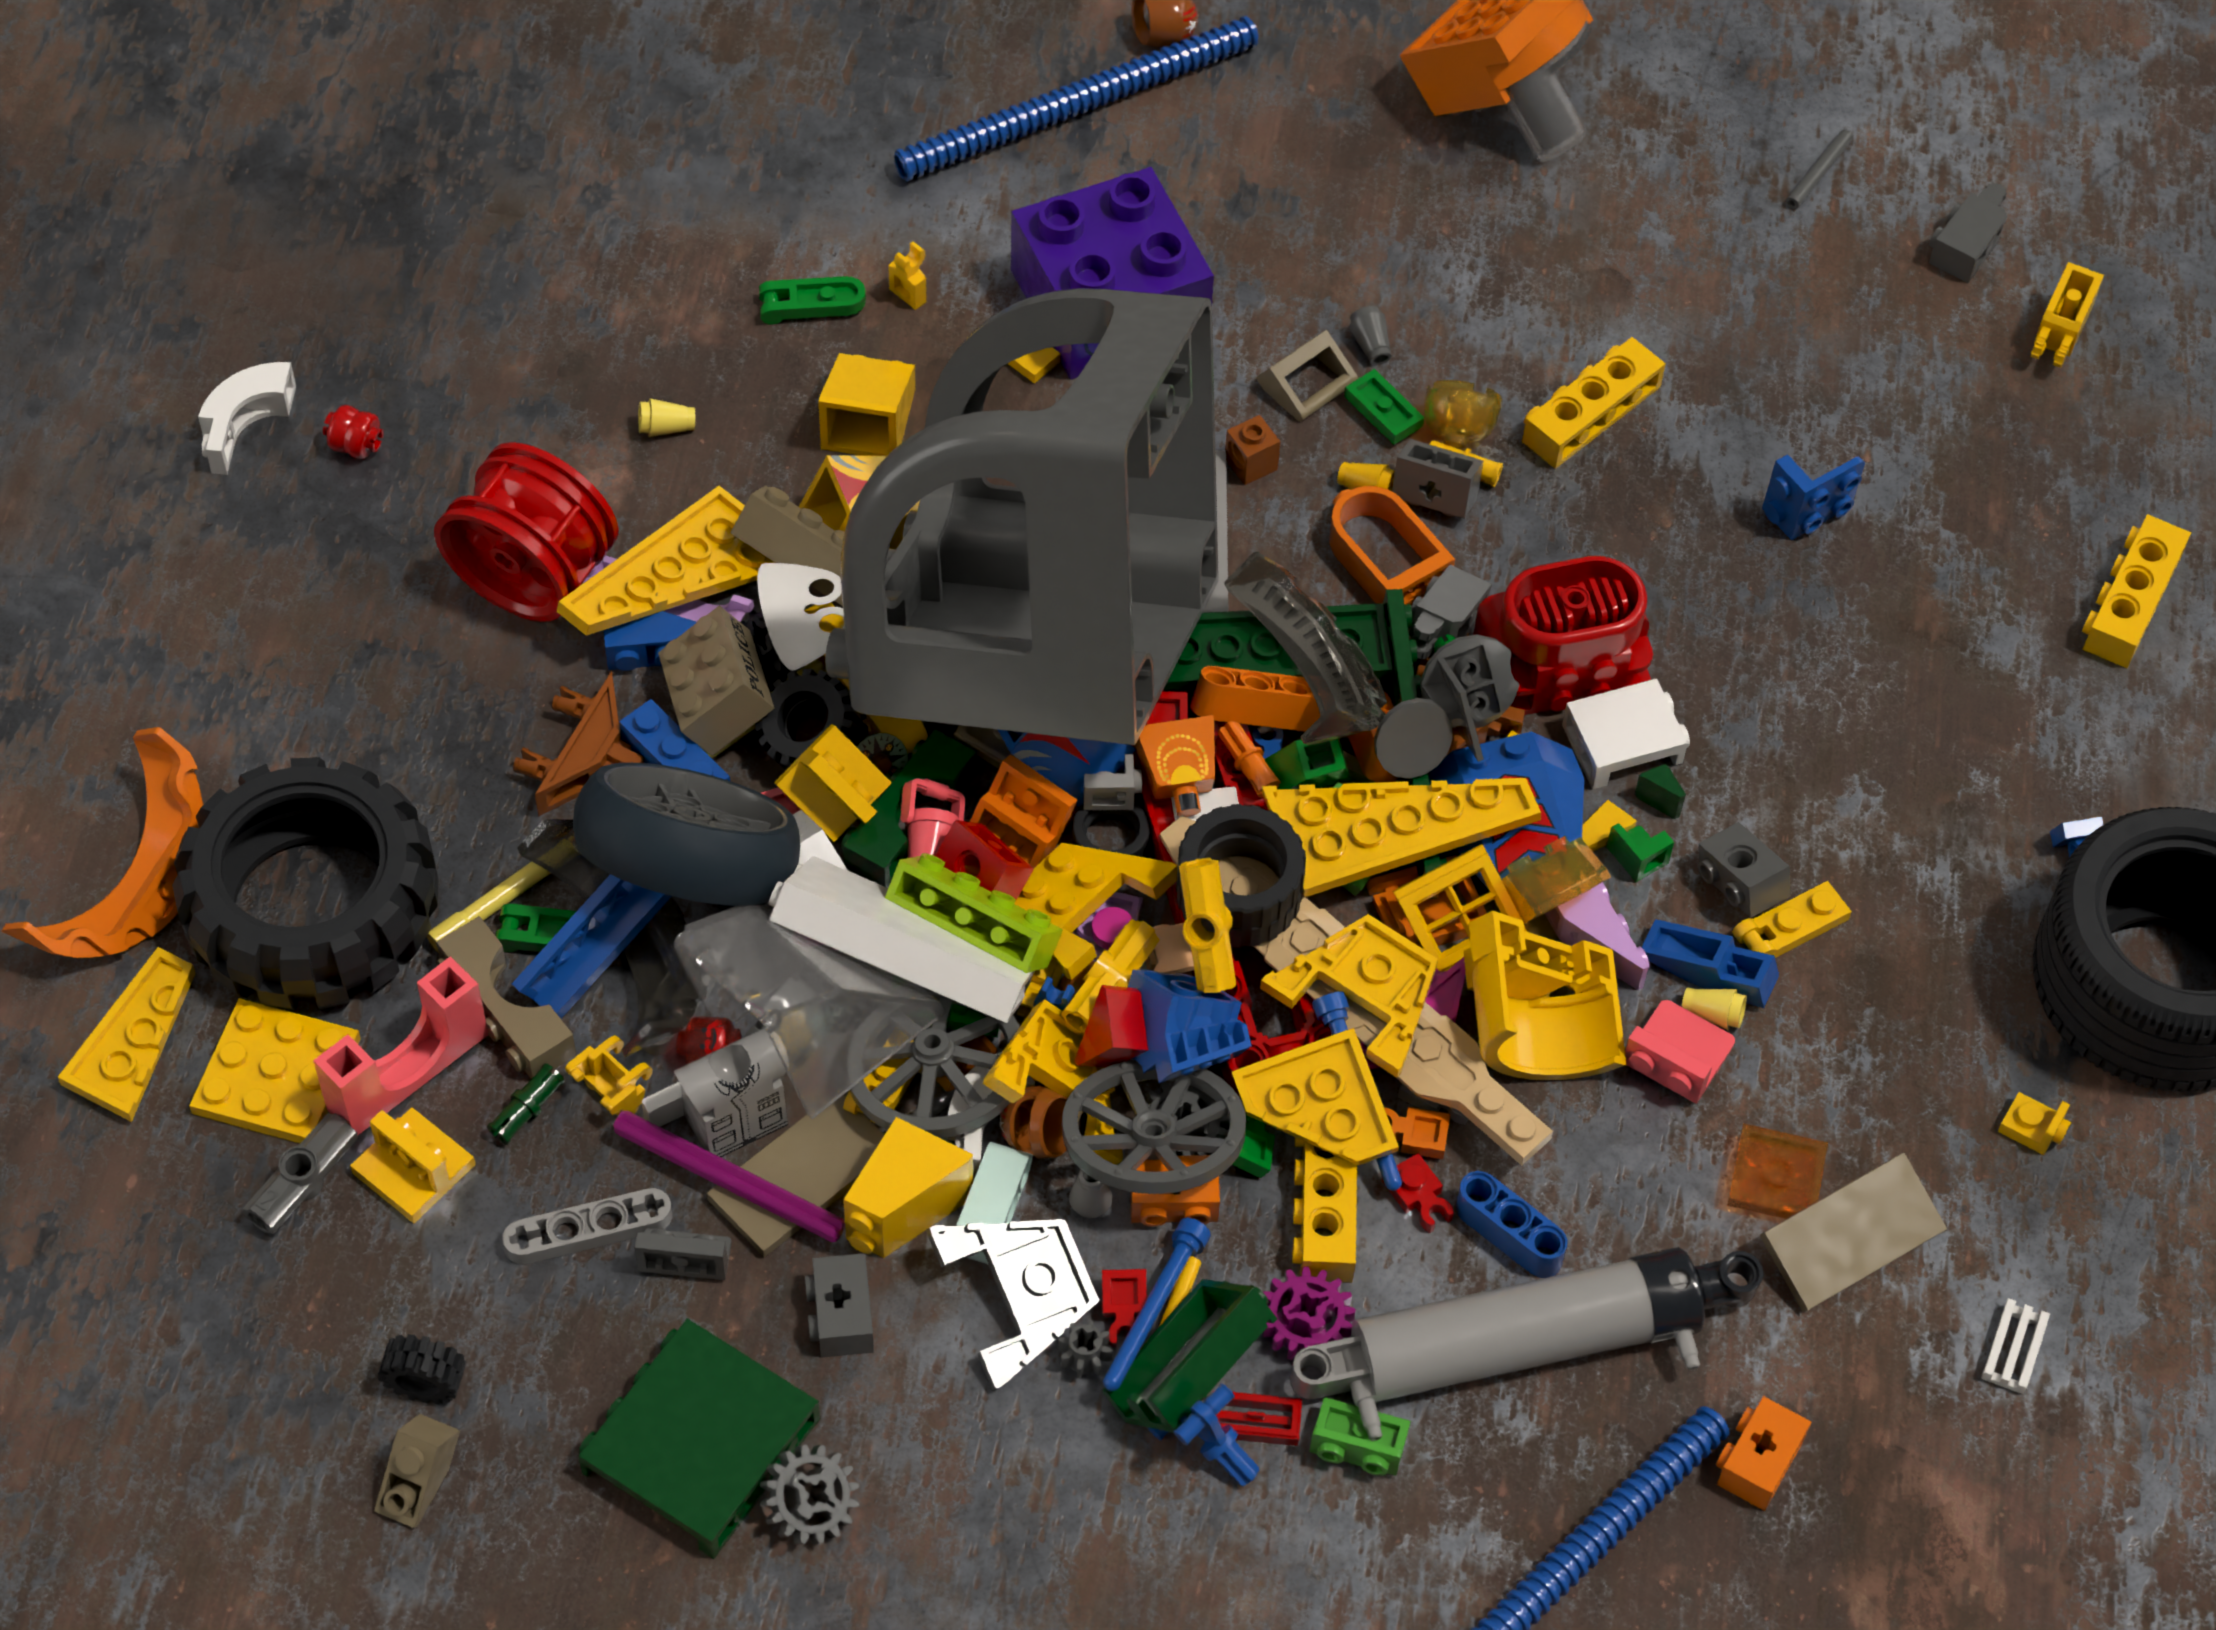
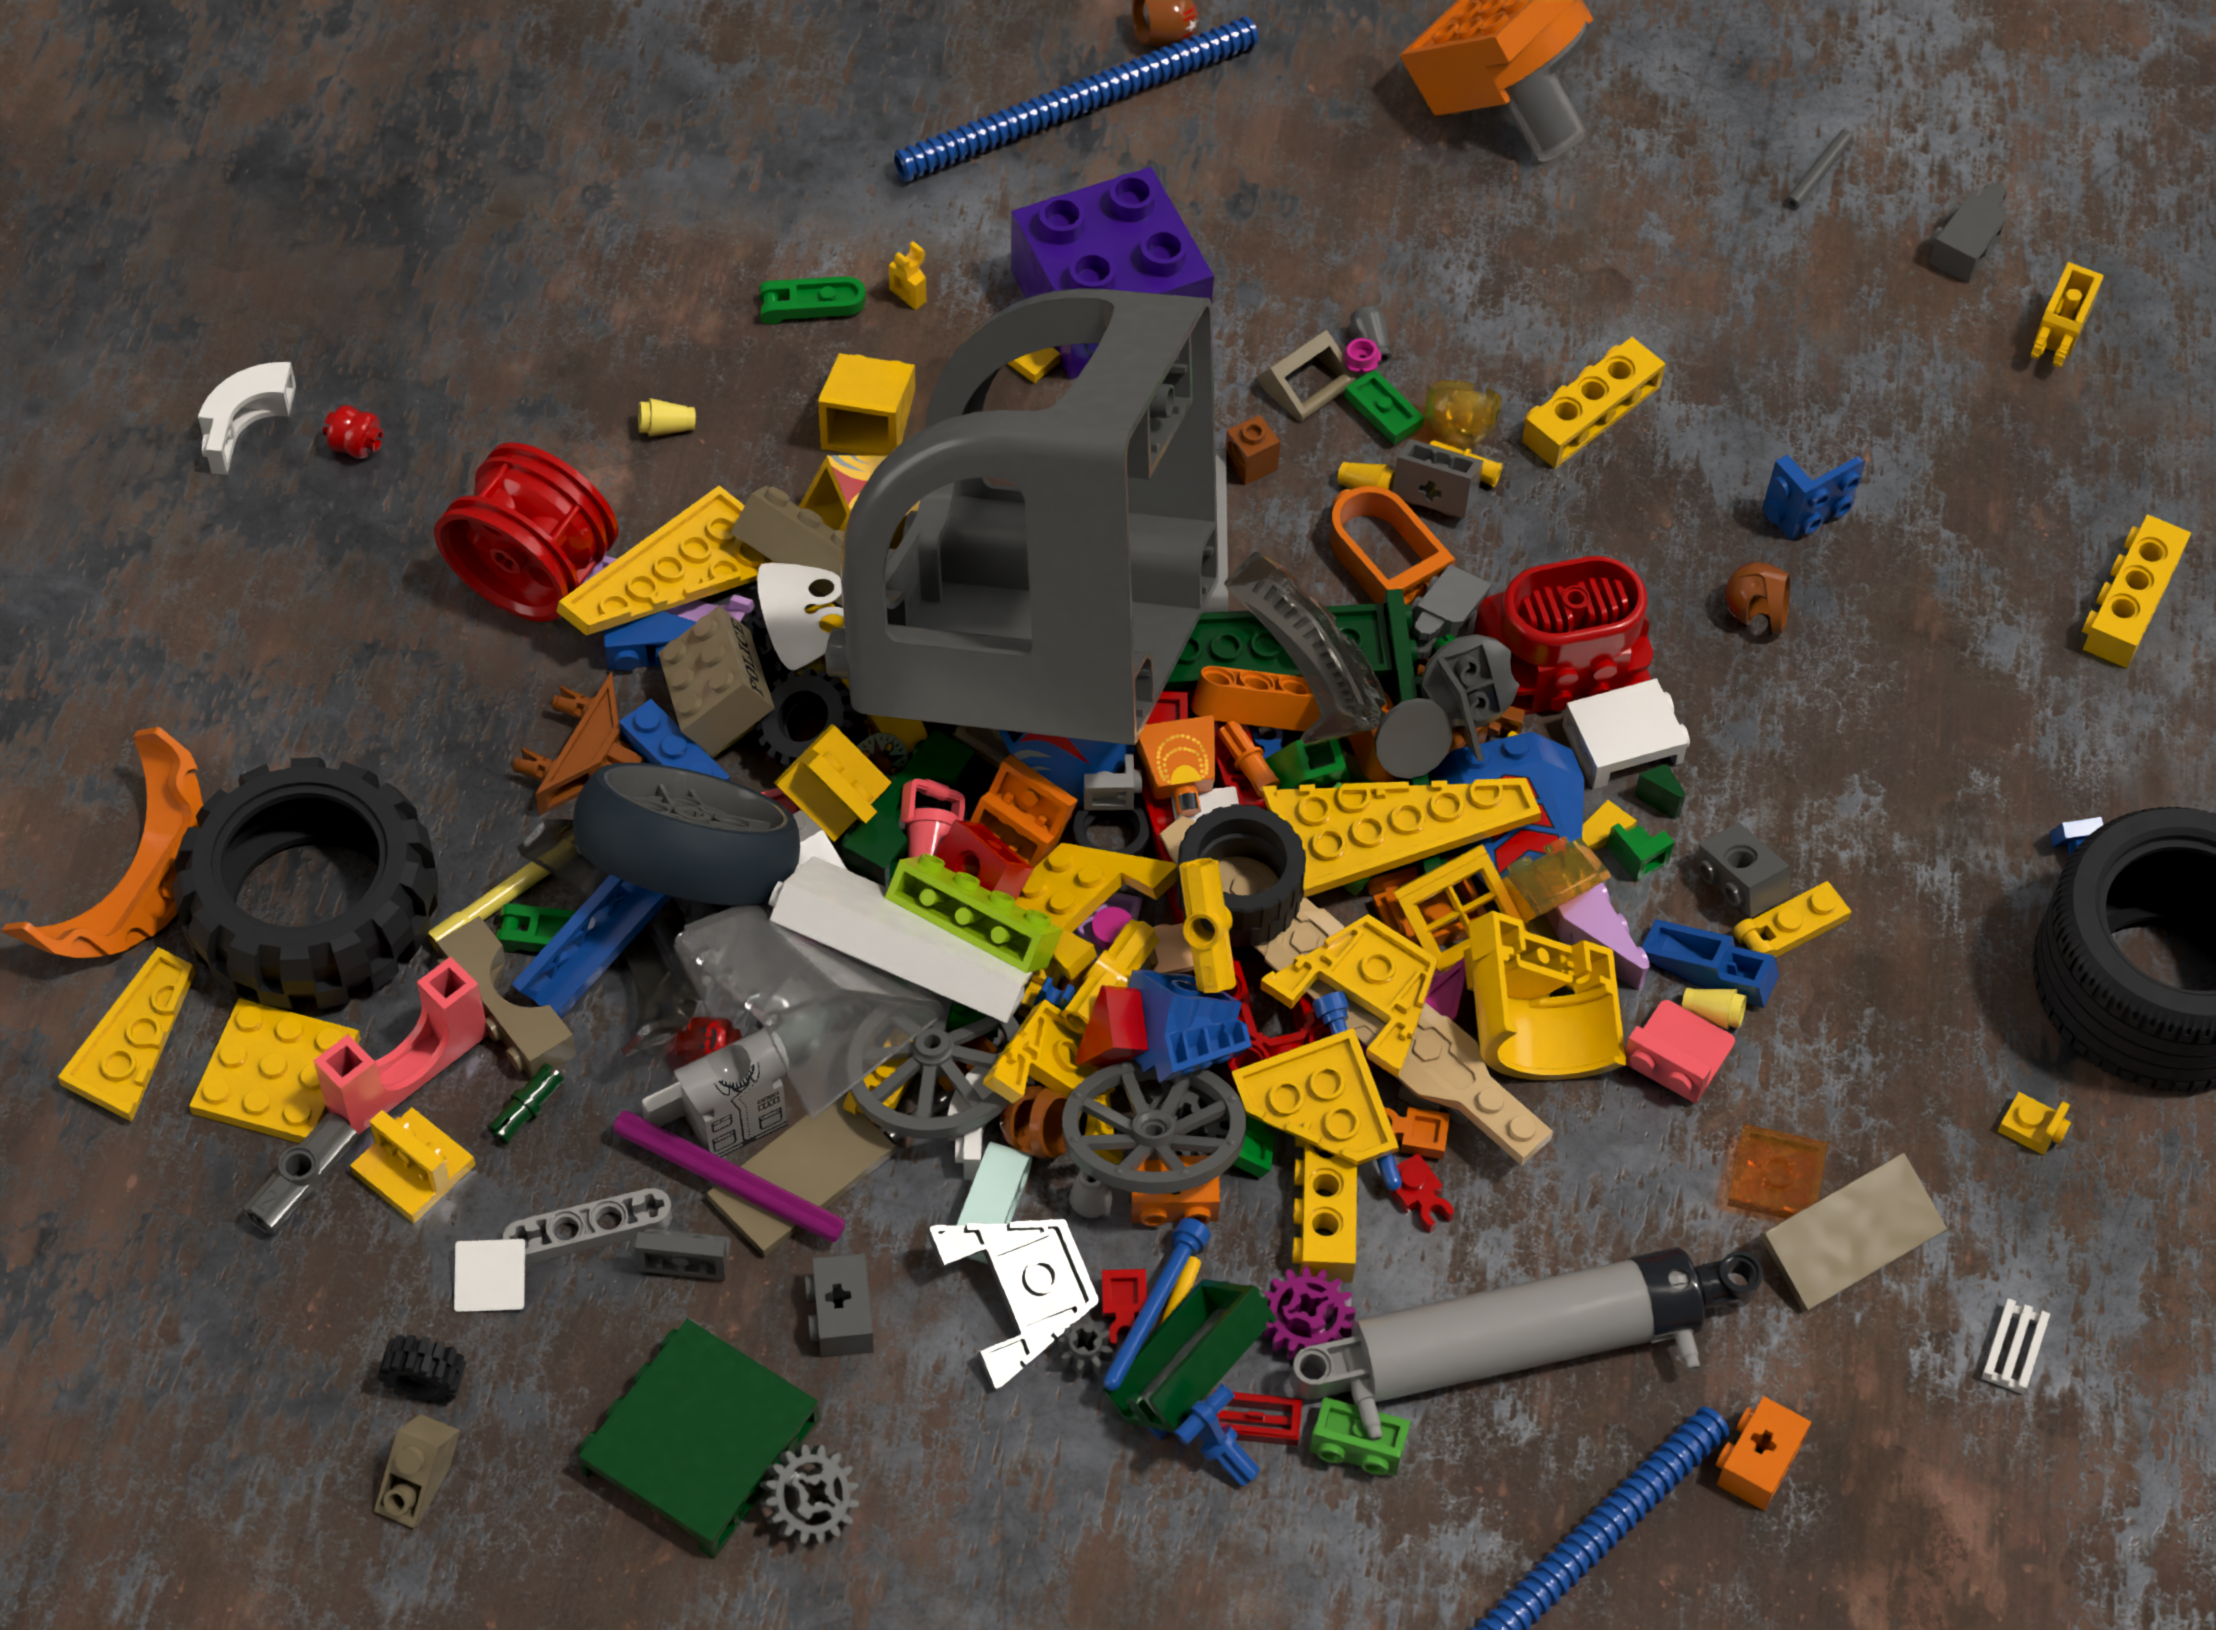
(489, 1275): none -> white sticker
(609, 1077): yellow piece -> none
(905, 1189): yellow slope -> none
(1362, 356): none -> dark pink plate
(1516, 1243): blue beam -> none
(1759, 590): none -> dark orange helmet

